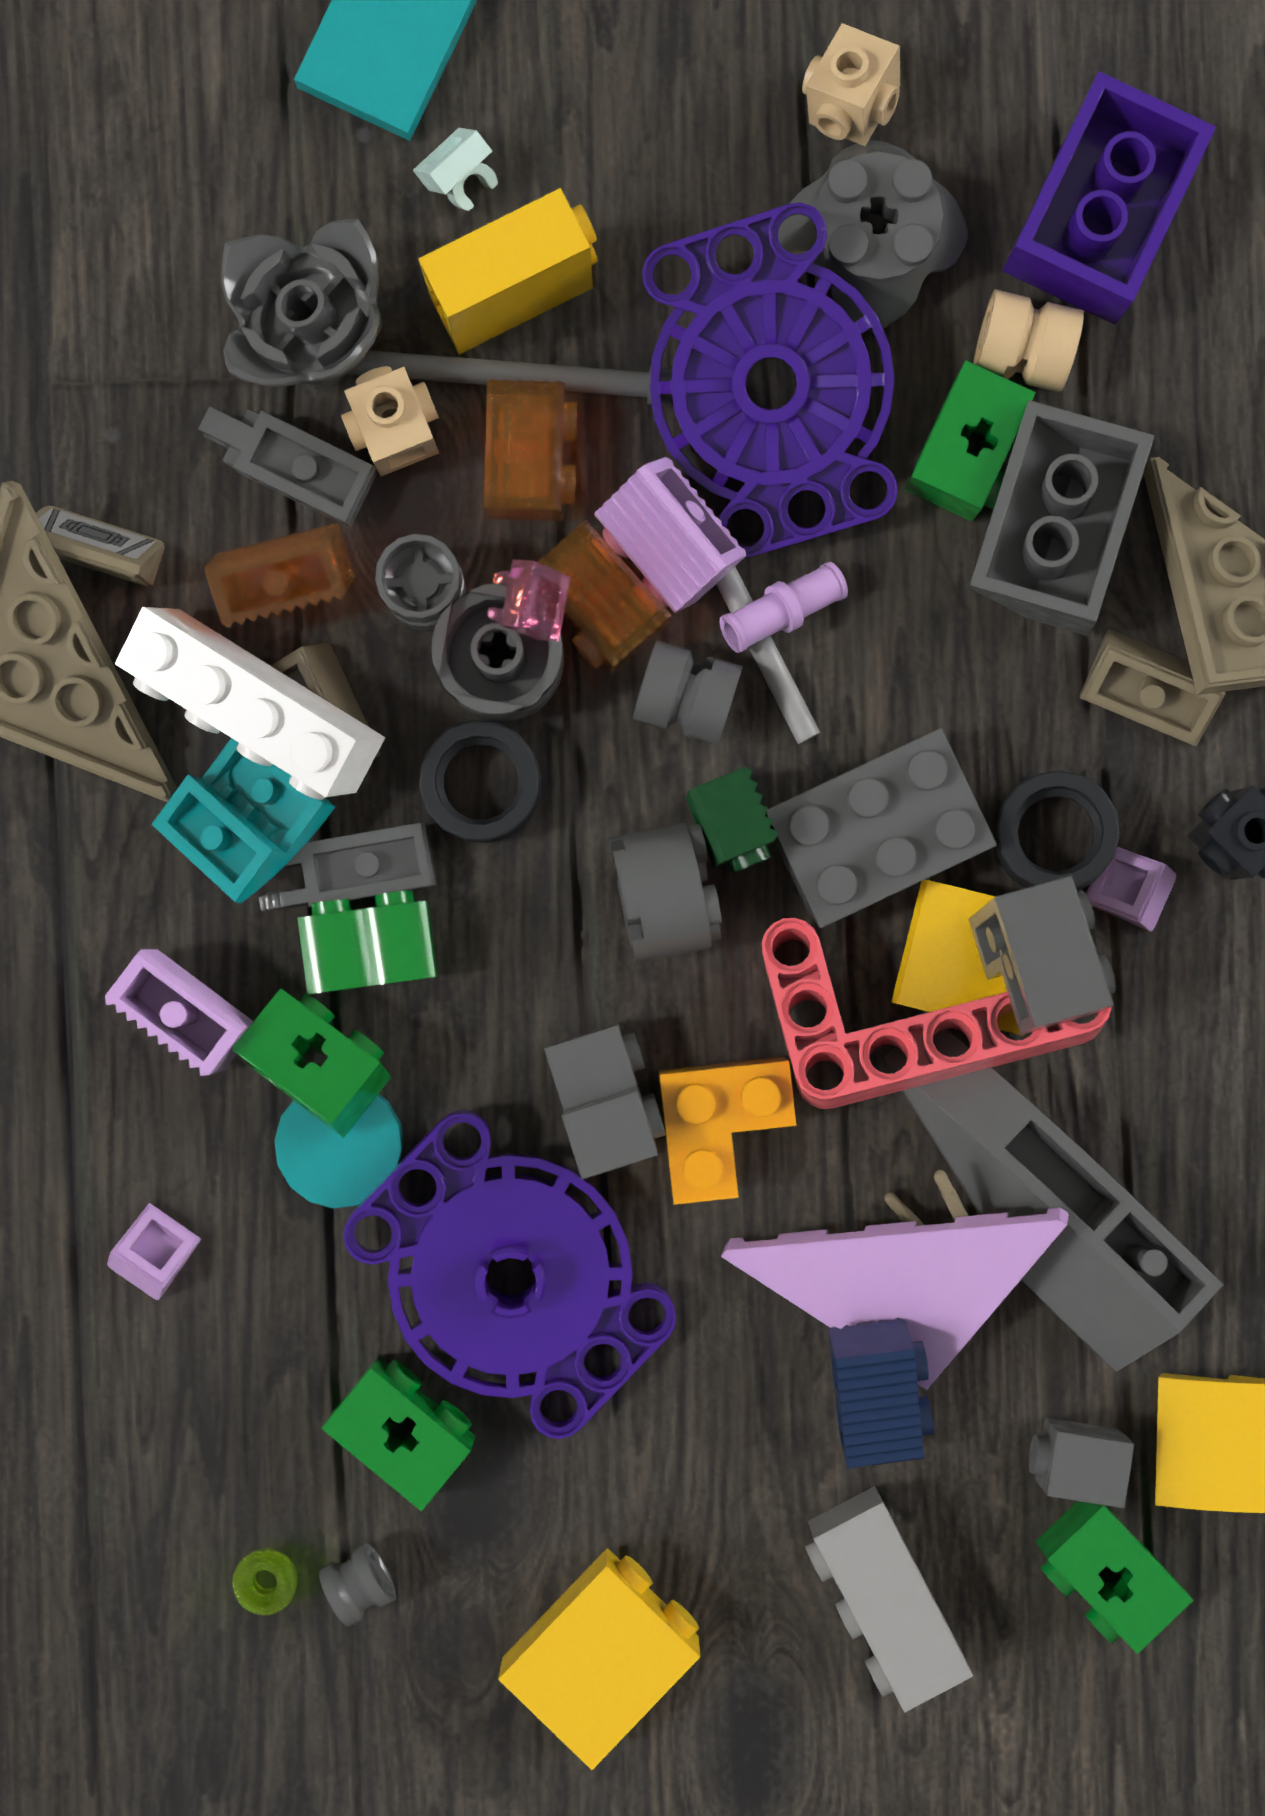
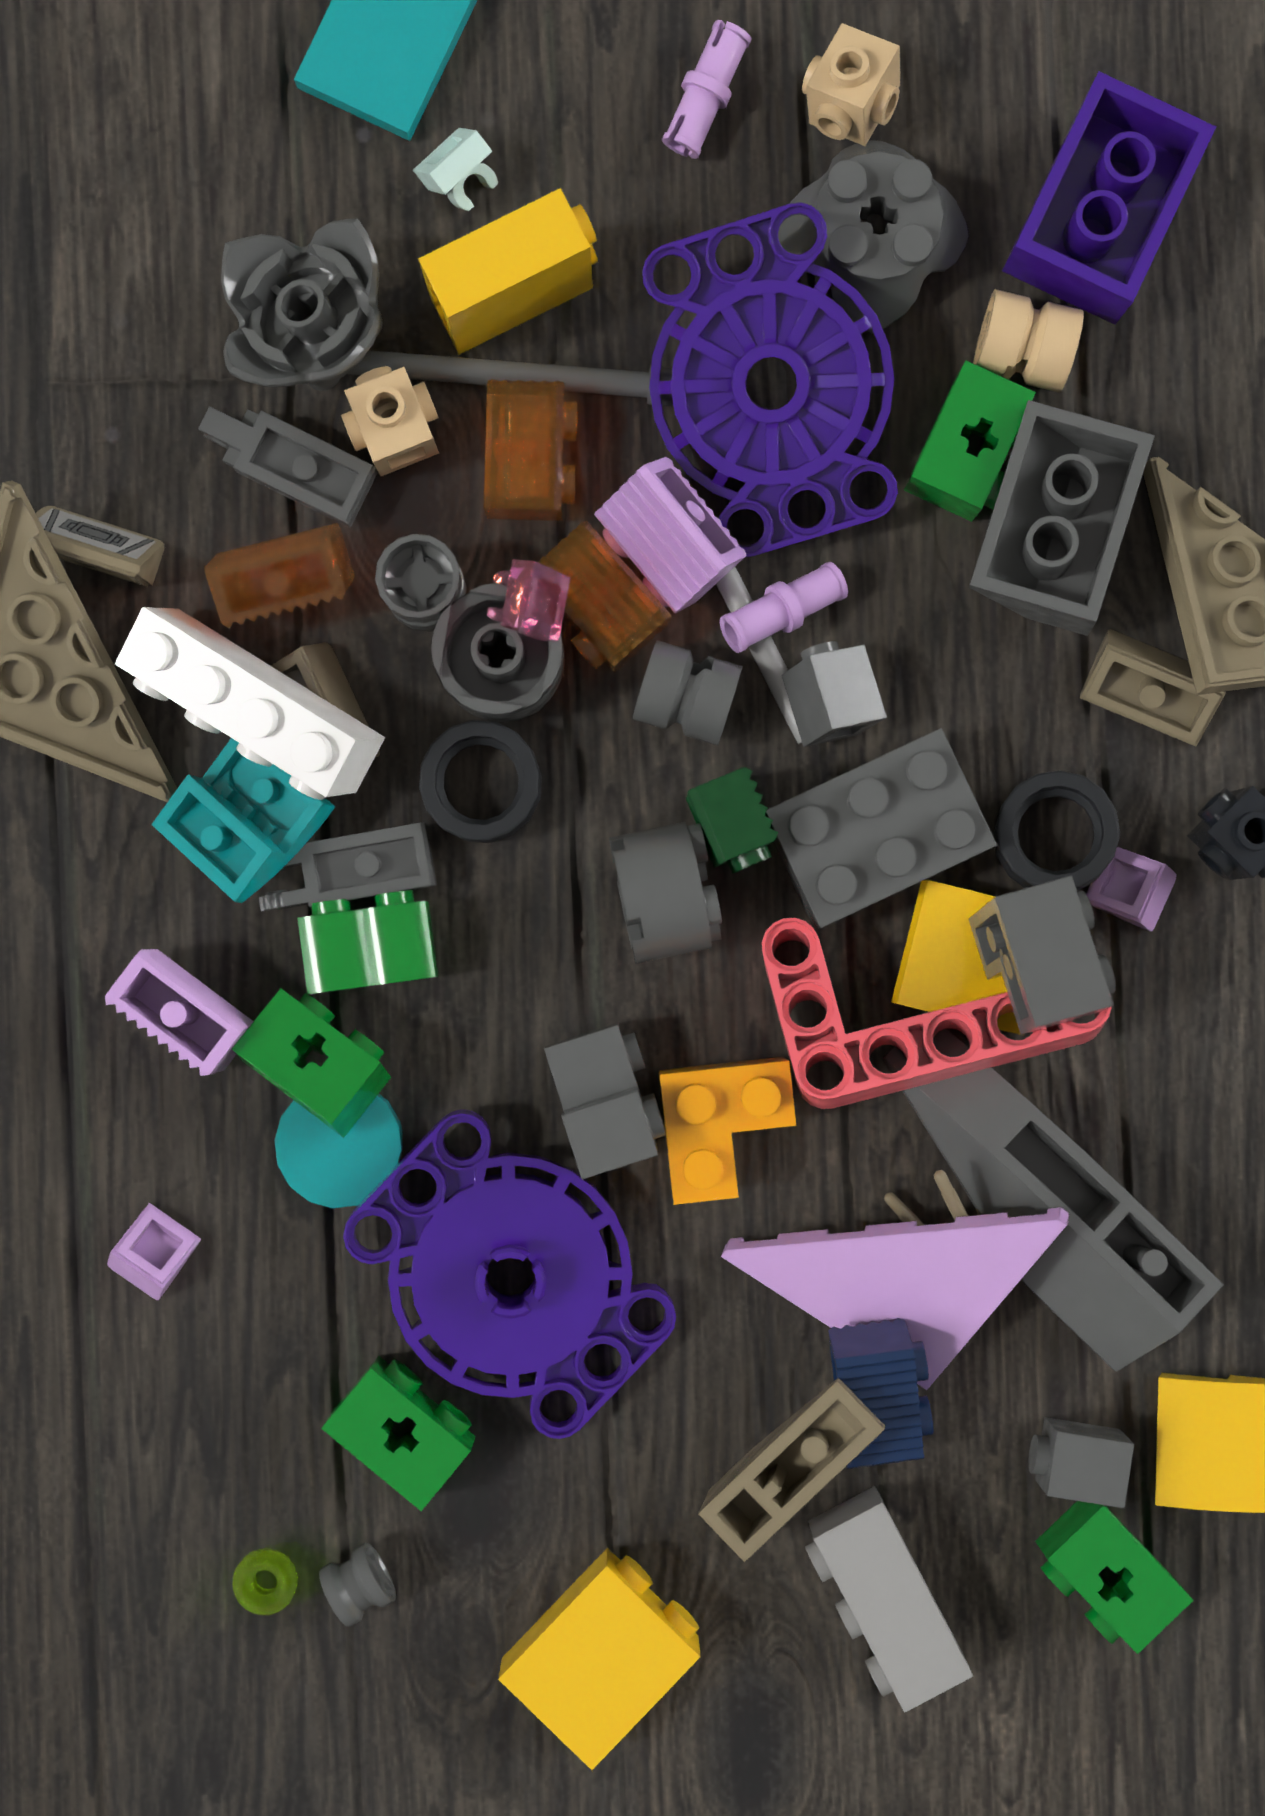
(706, 89): none -> lavender pin
(789, 1468): none -> dark tan slope
(833, 693): none -> brick

